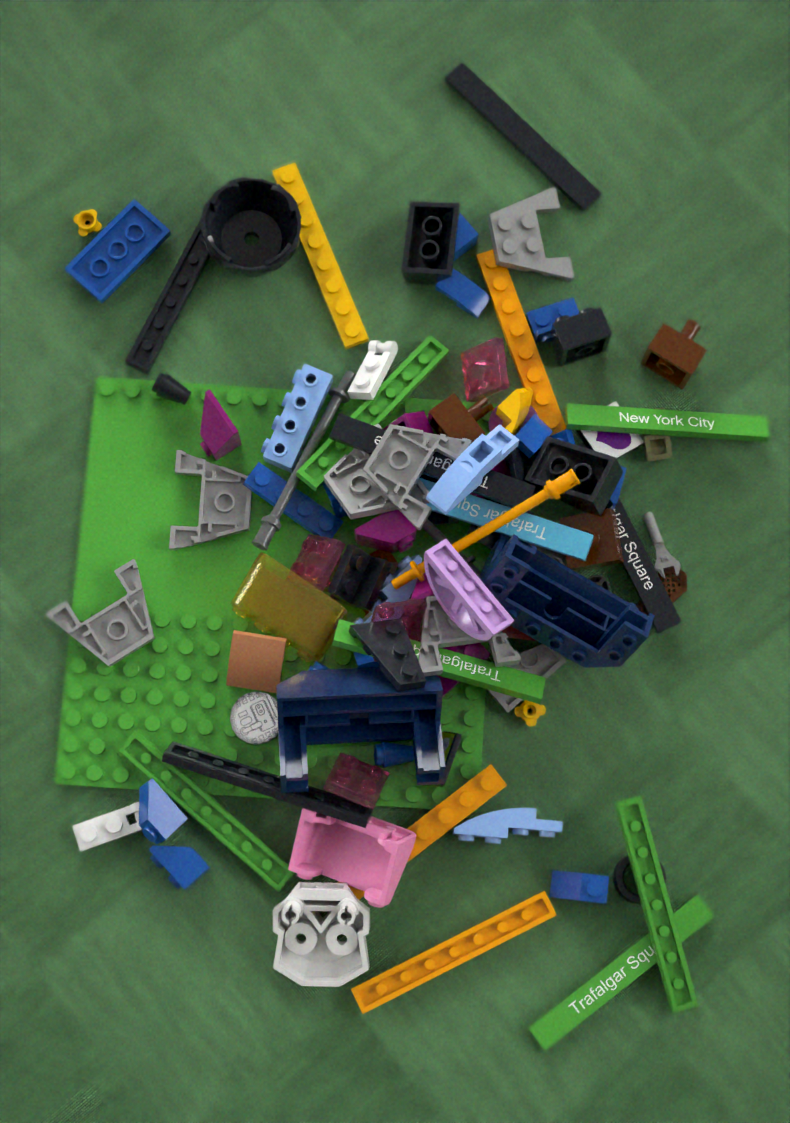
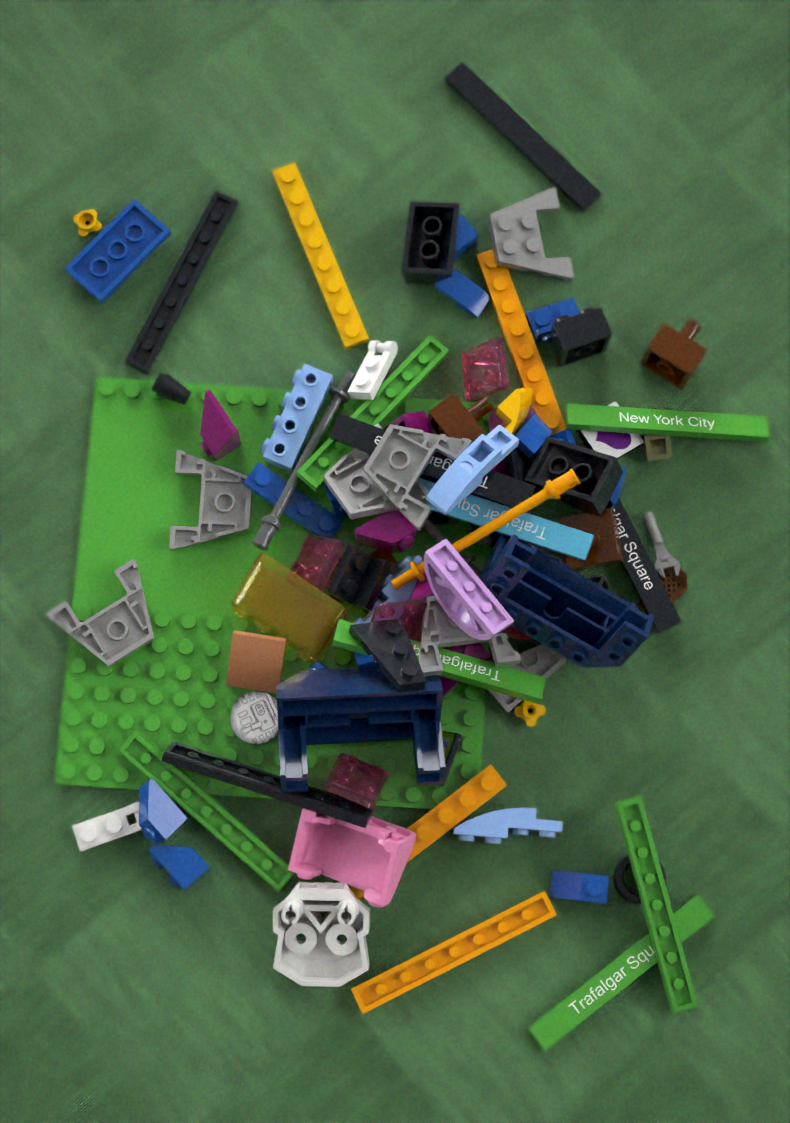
(247, 209): black piece -> none
(392, 754): blue cone -> none

